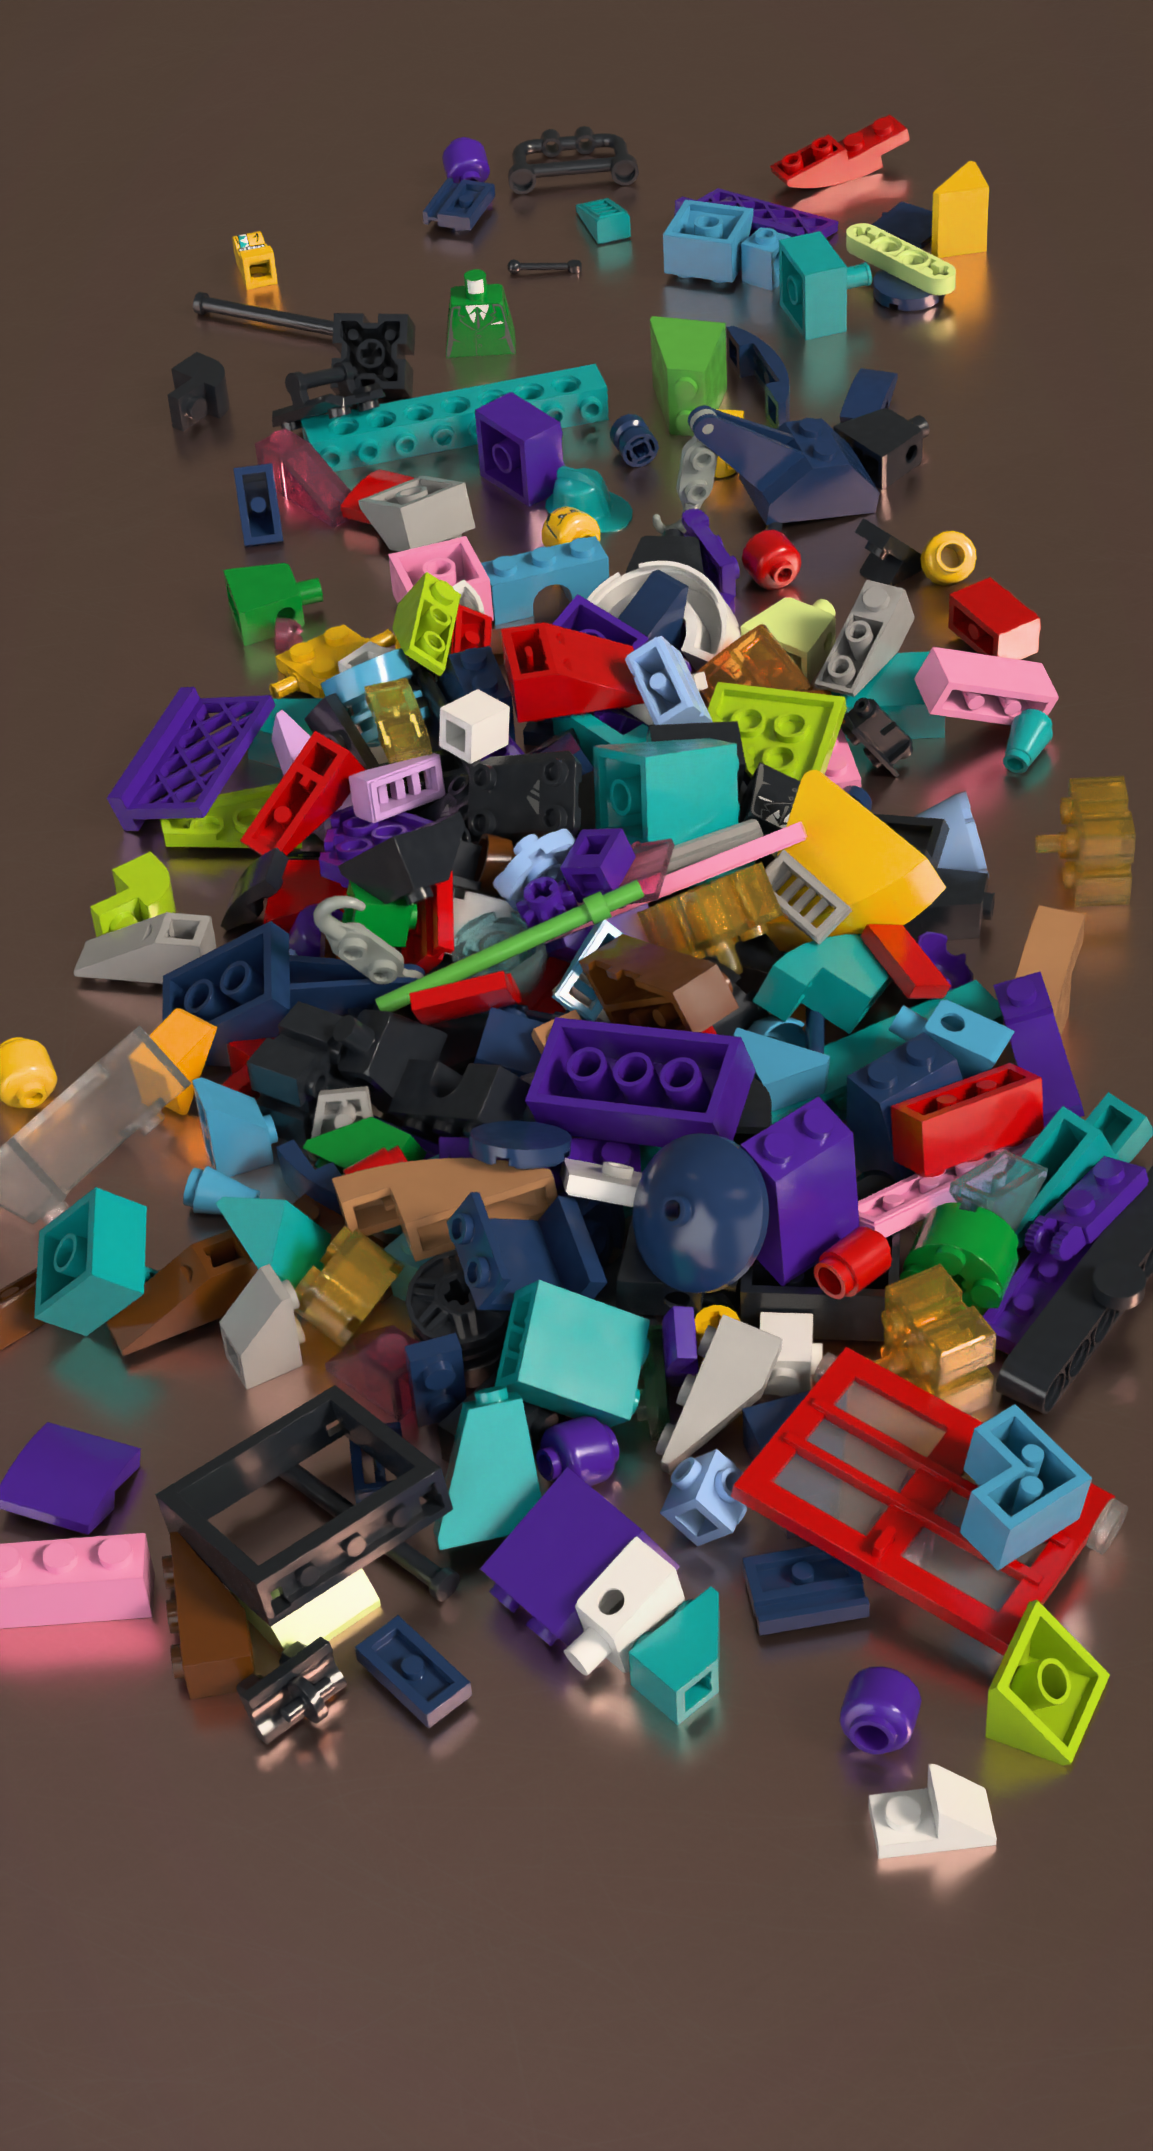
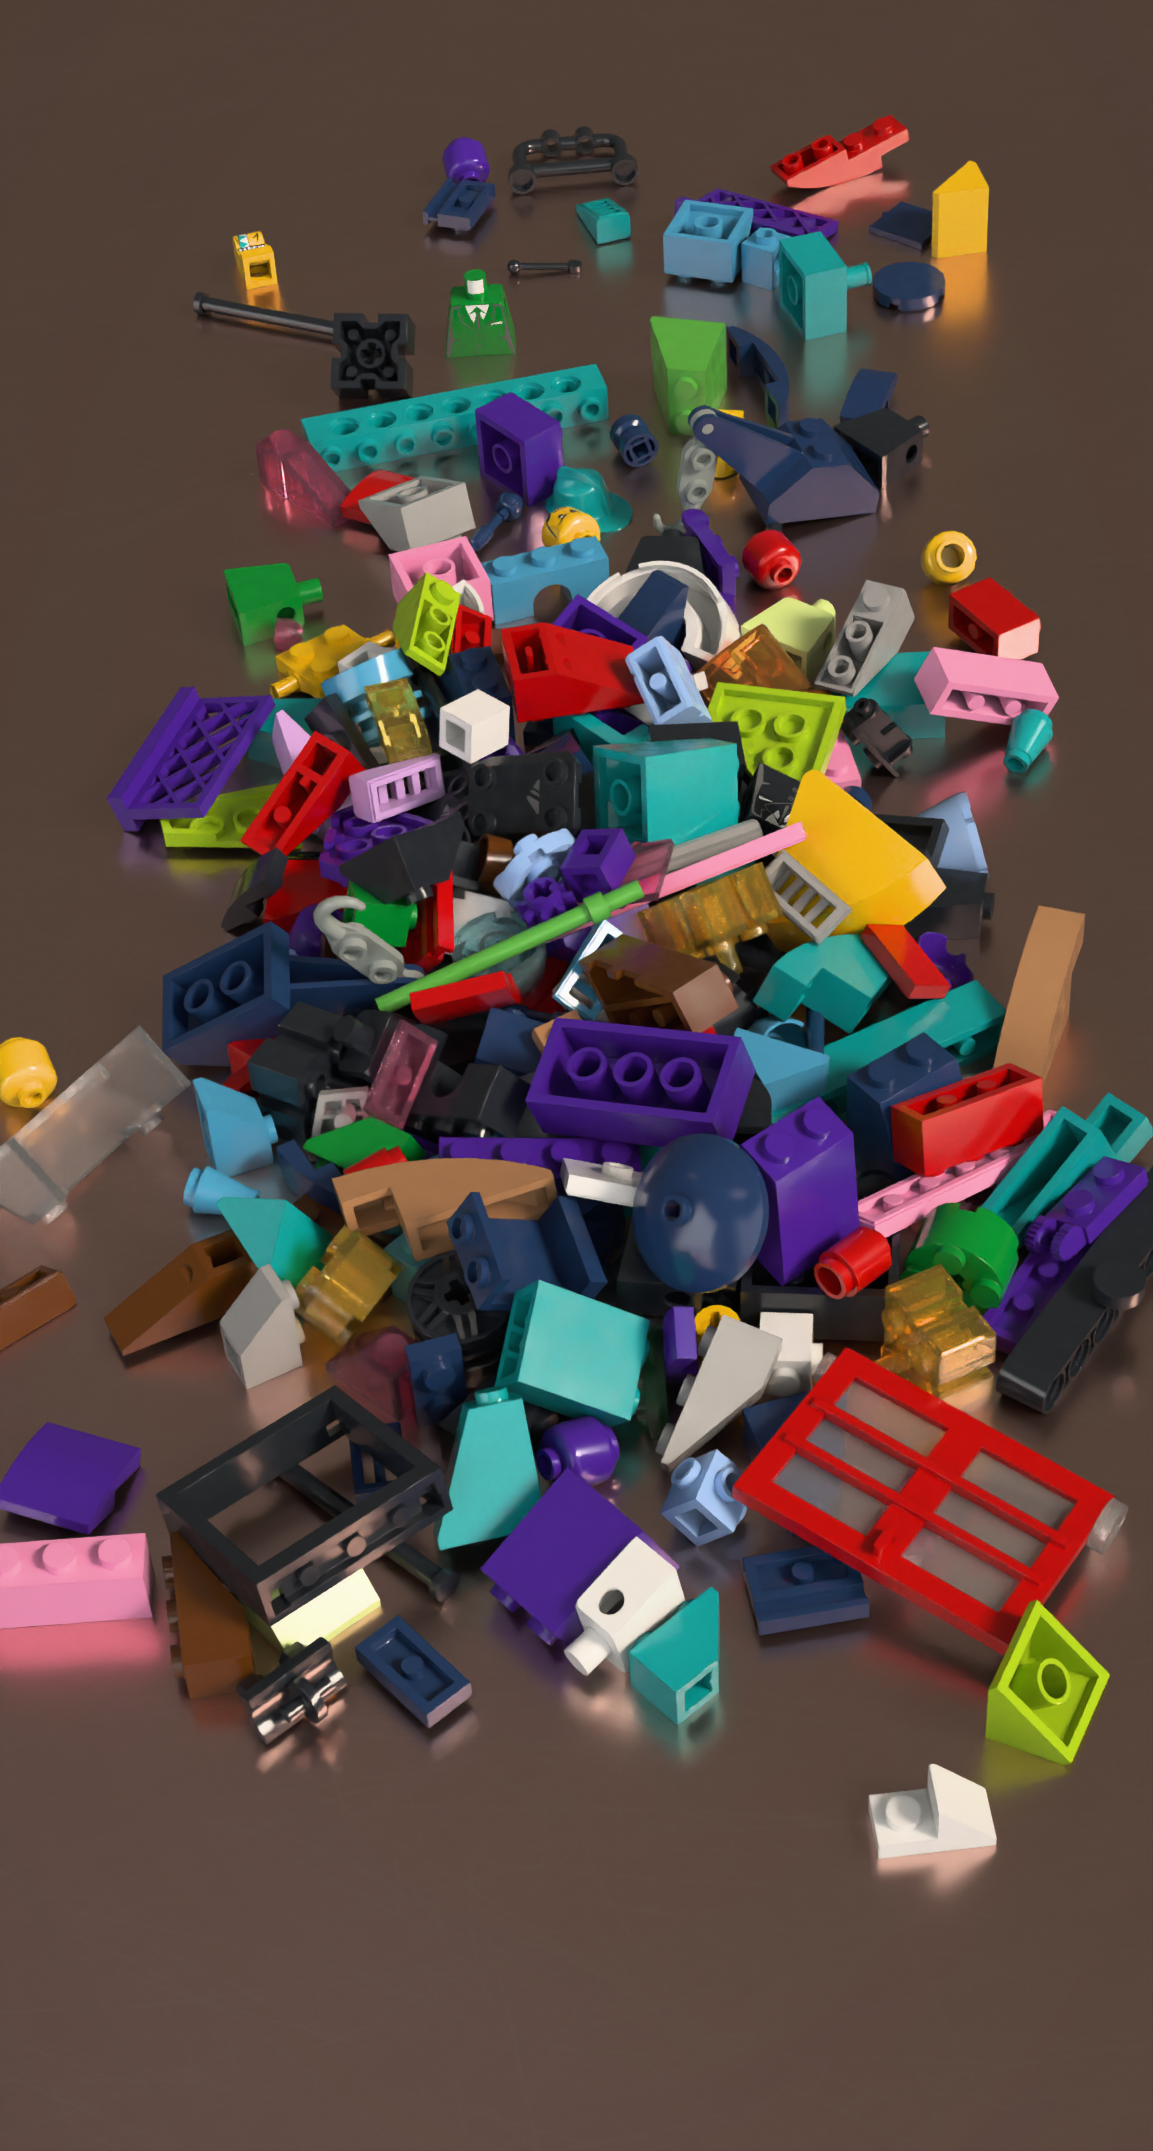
(91, 1262): teal brick -> none
(141, 891): lime brick -> none
(147, 948): light grey slope -> none
(187, 1044): light orange slope -> none
(198, 391): black brick -> none
(258, 505): dark blue slope -> none
(333, 405): black shield -> none
(400, 1075): none -> clear pink slope
(506, 510): none -> dark blue piece
(522, 1142): dark blue tile -> none
(880, 1710): dark purple head -> none
(889, 558): black slope -> none
(901, 259): yellowish green beam -> none
(963, 1033): dark azure torso -> none
(1000, 1185): clear light blue slope -> none
(1024, 1488): dark azure brick -> none
(1038, 1042): dark purple slope -> none
(1095, 841): clear yellow brick -> none

